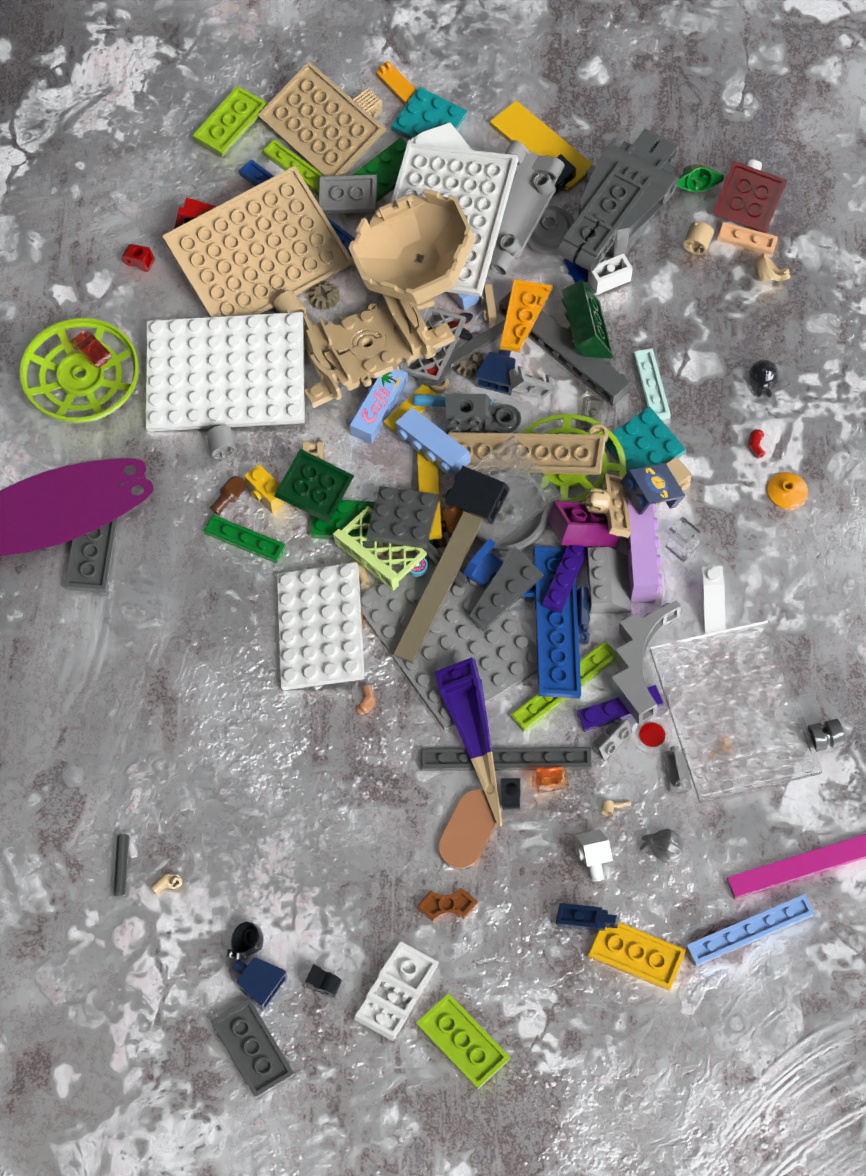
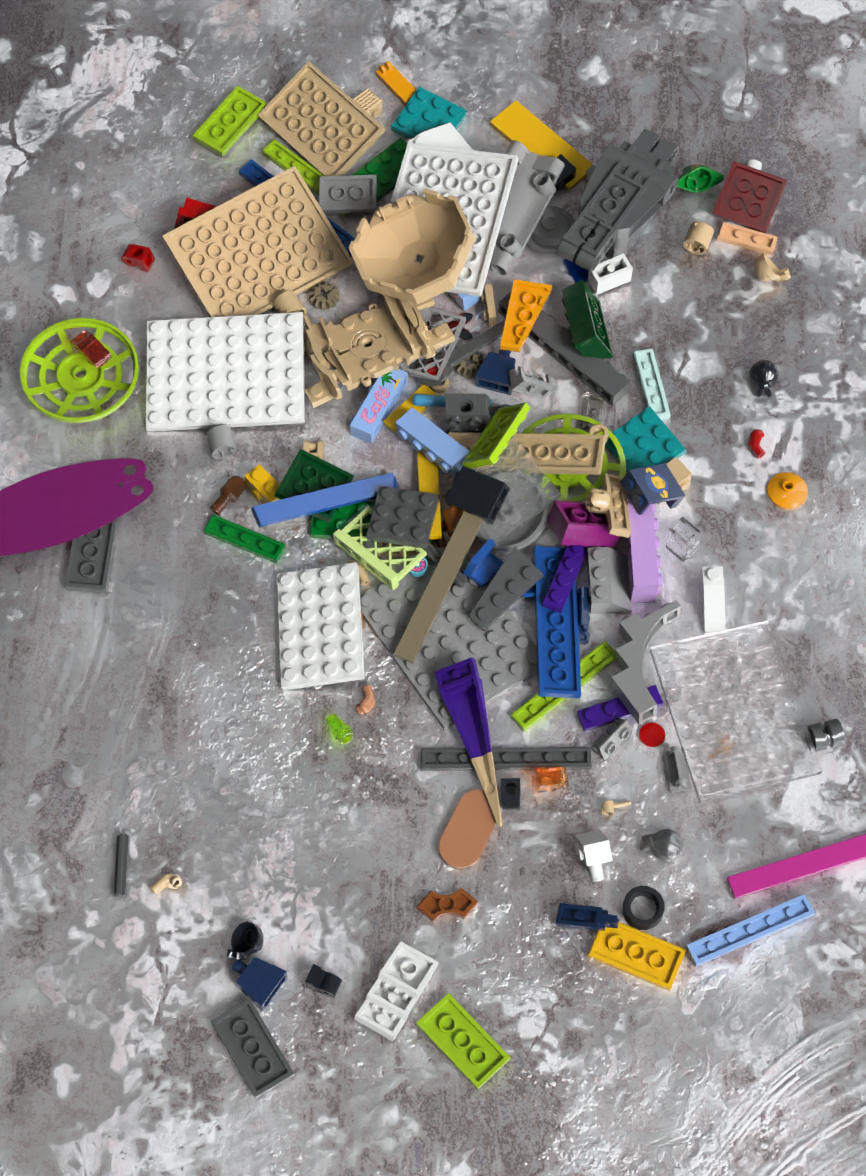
(321, 500): none -> tile
(341, 731): none -> clear neon green cone
(496, 435): none -> lime plate
(643, 891): none -> black tyre

